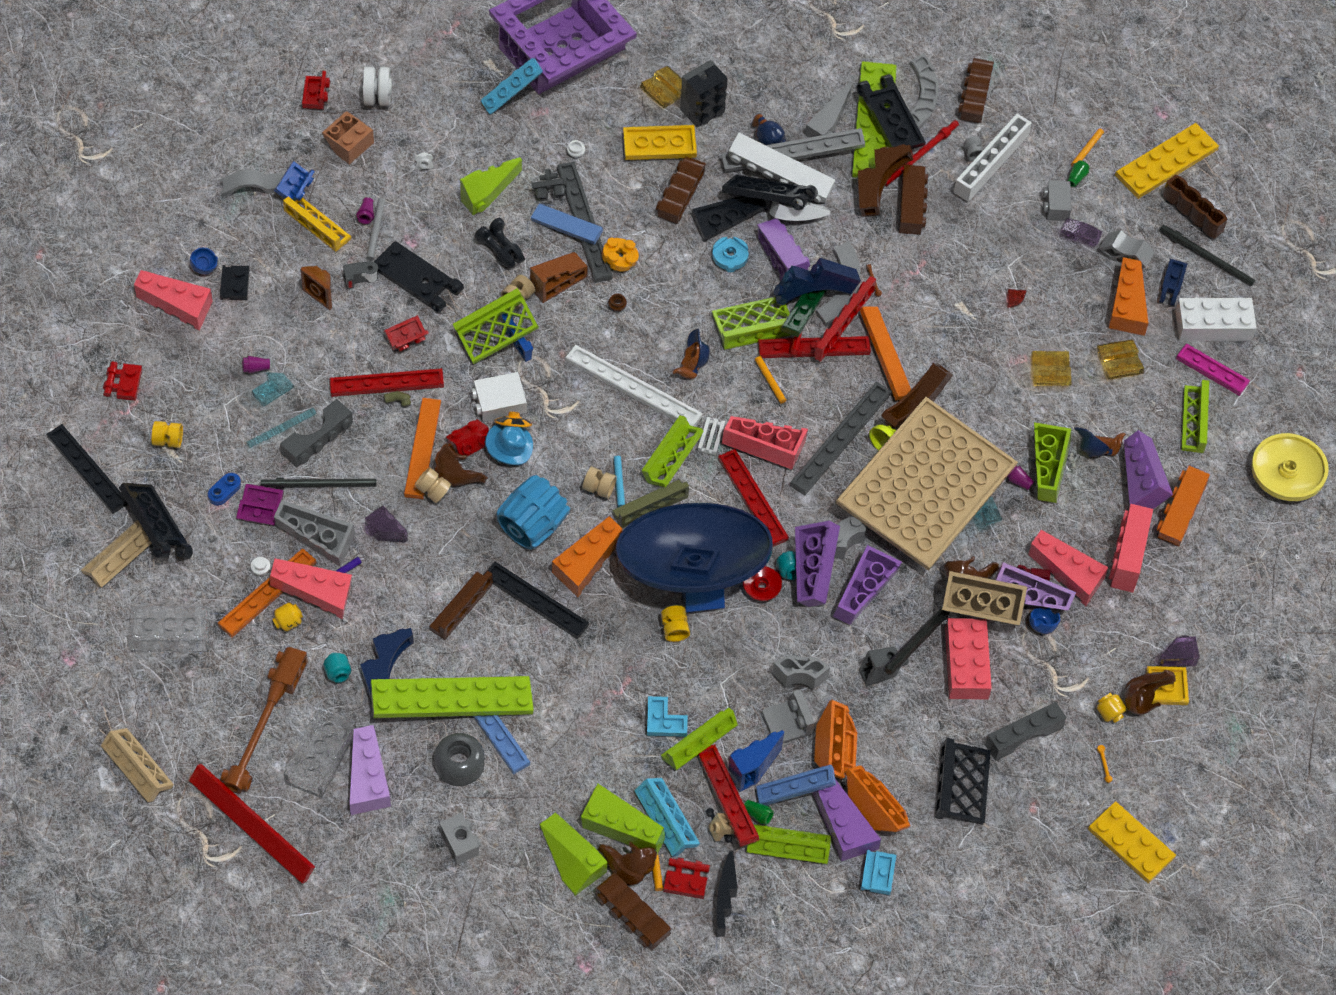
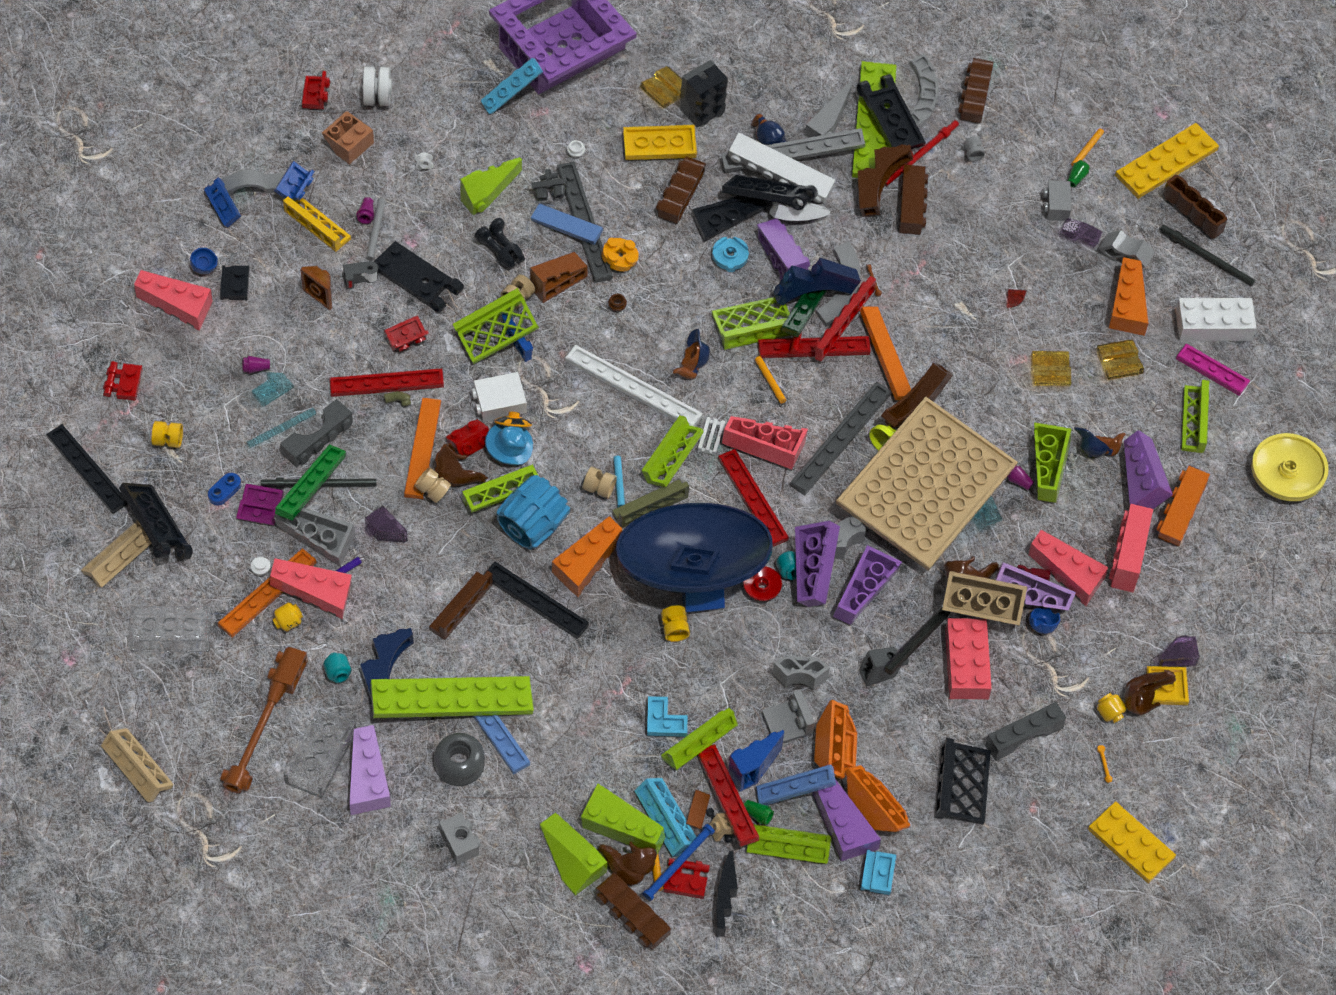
(222, 202): none -> blue plate
(252, 823): red tile -> none
(310, 482): none -> green plate
(495, 486): none -> lime fence
(698, 809): none -> dark orange sticker
(707, 830): none -> blue bar
(992, 157): white brick -> none
(1173, 280): dark blue hinge -> none

